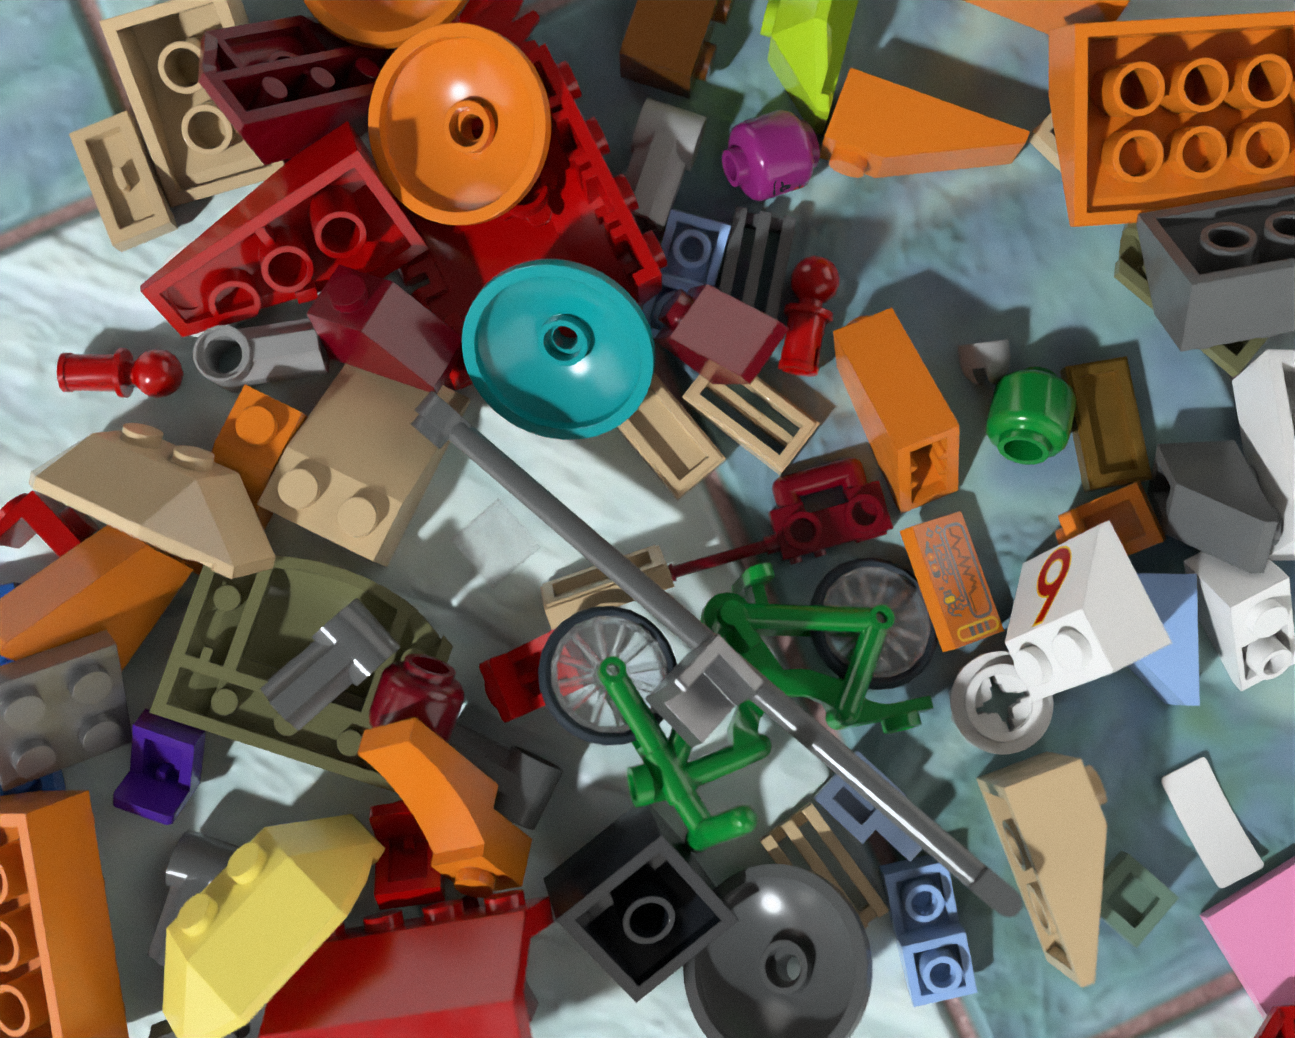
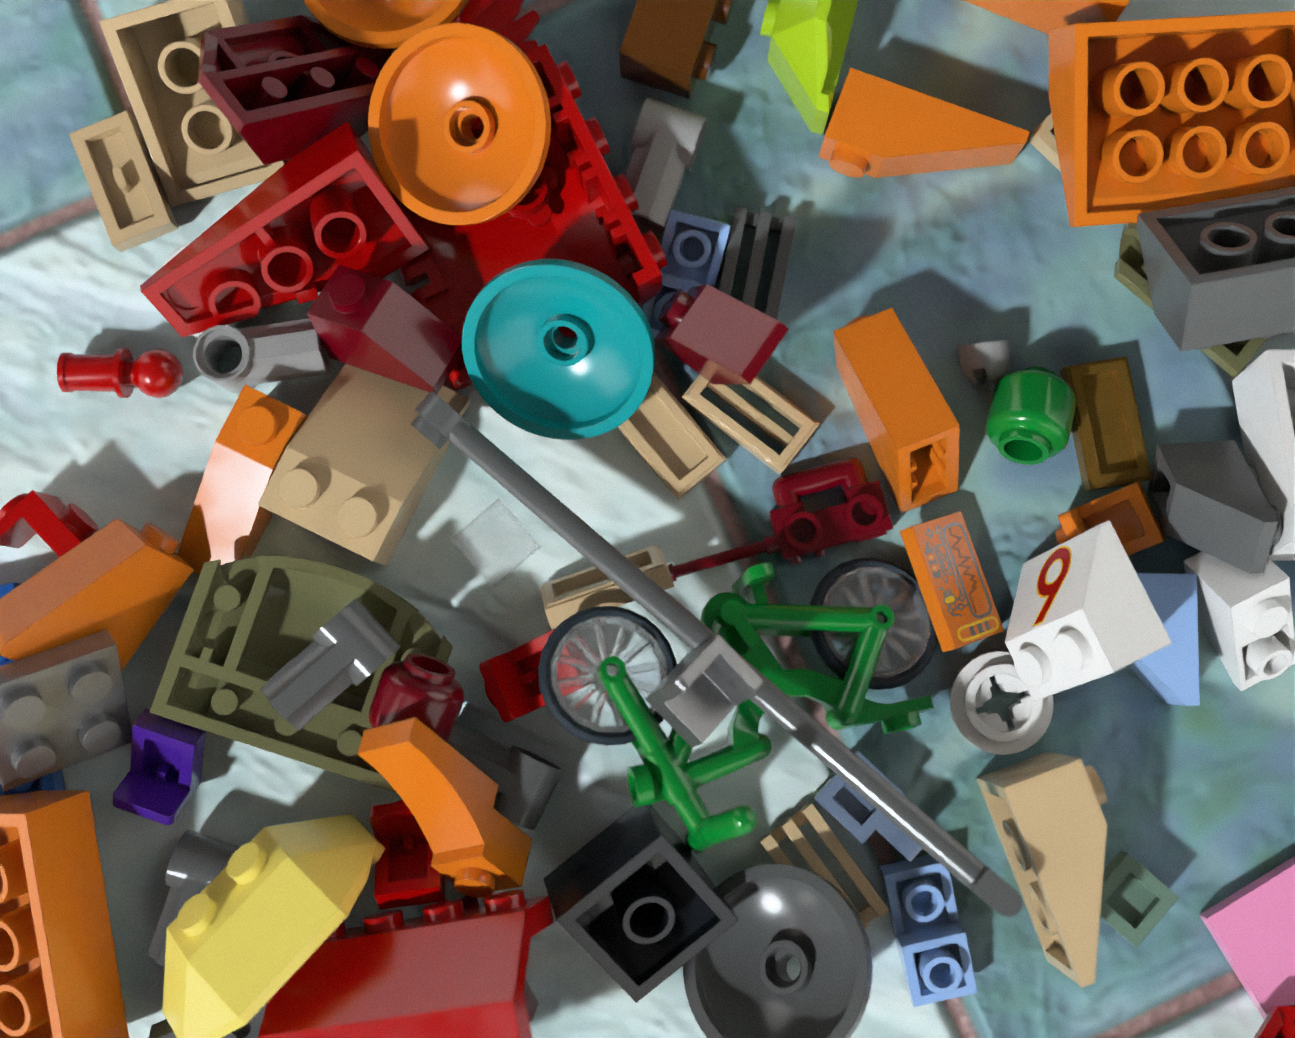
(161, 497): tan wedge -> none
(771, 155): magenta head -> none
(814, 283): red pin -> none
(1211, 823): white sticker -> none

